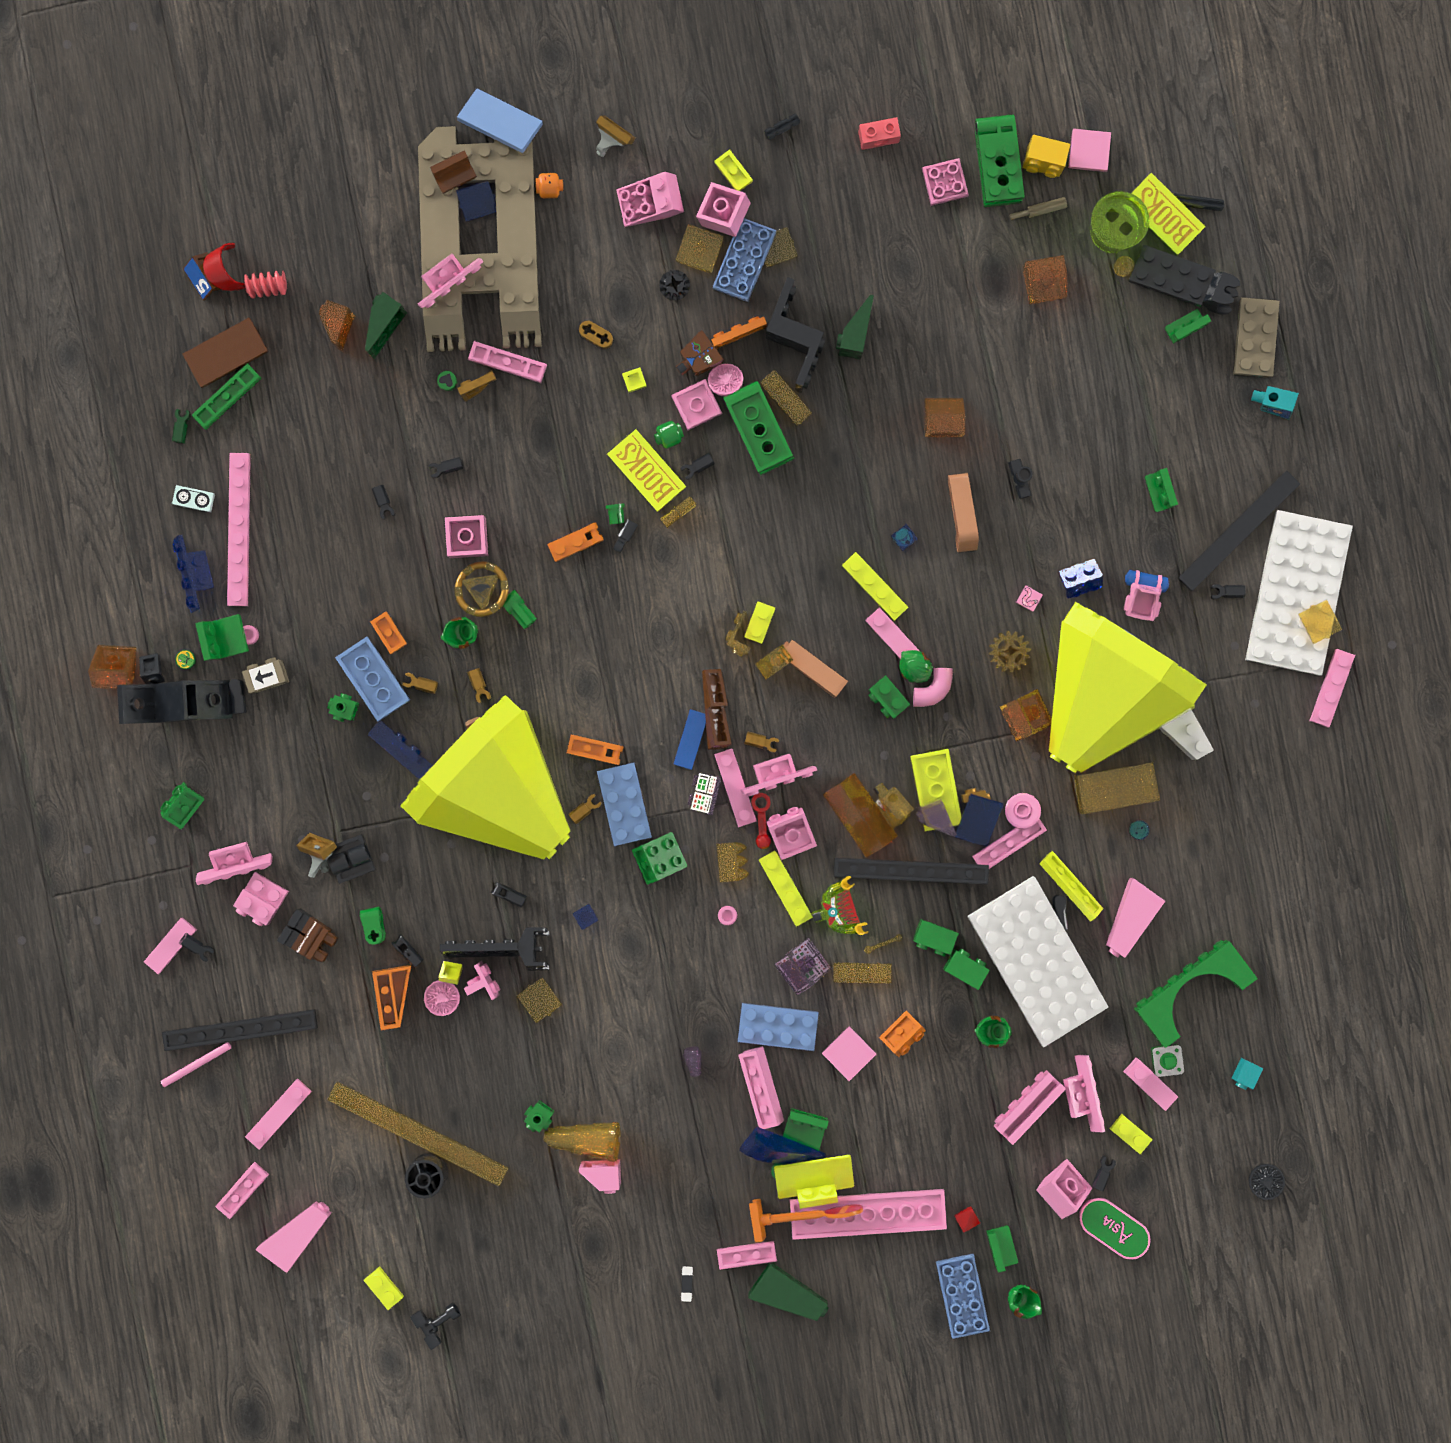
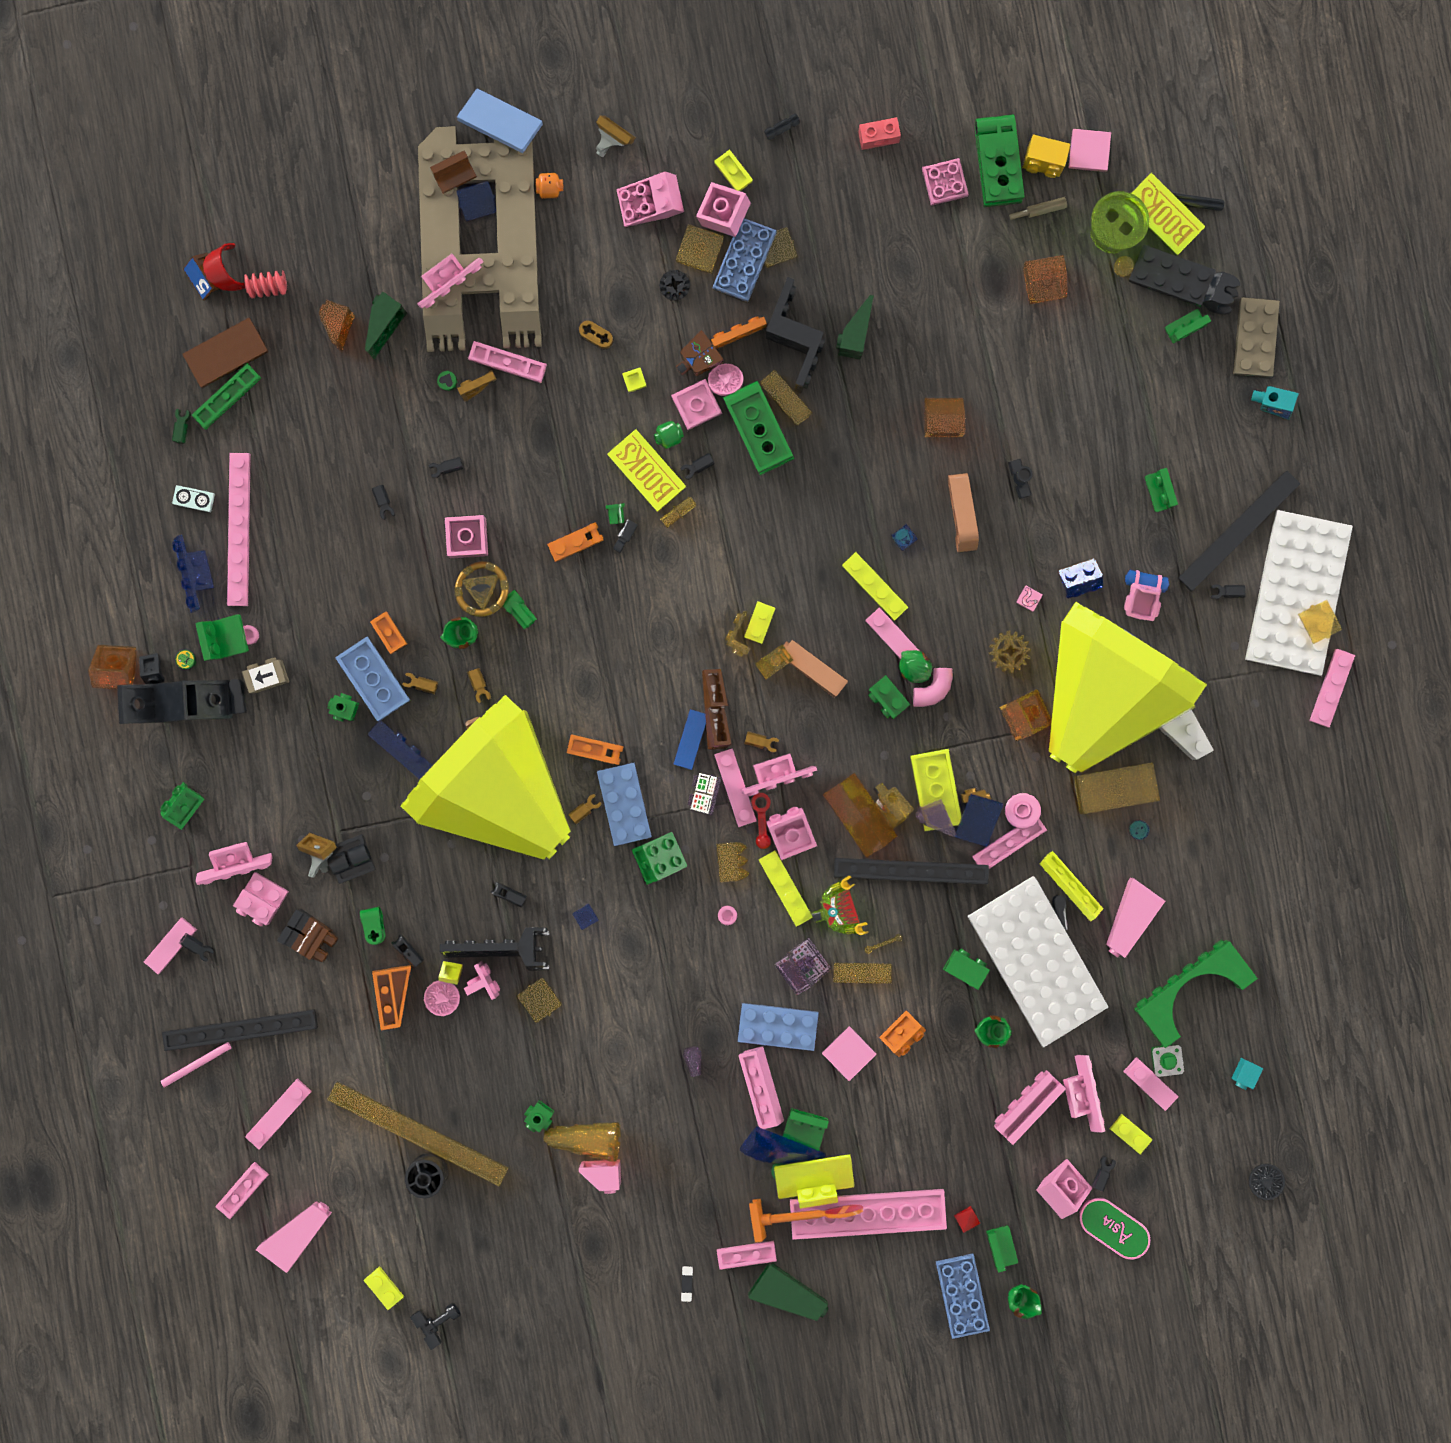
(935, 937): green brick -> none

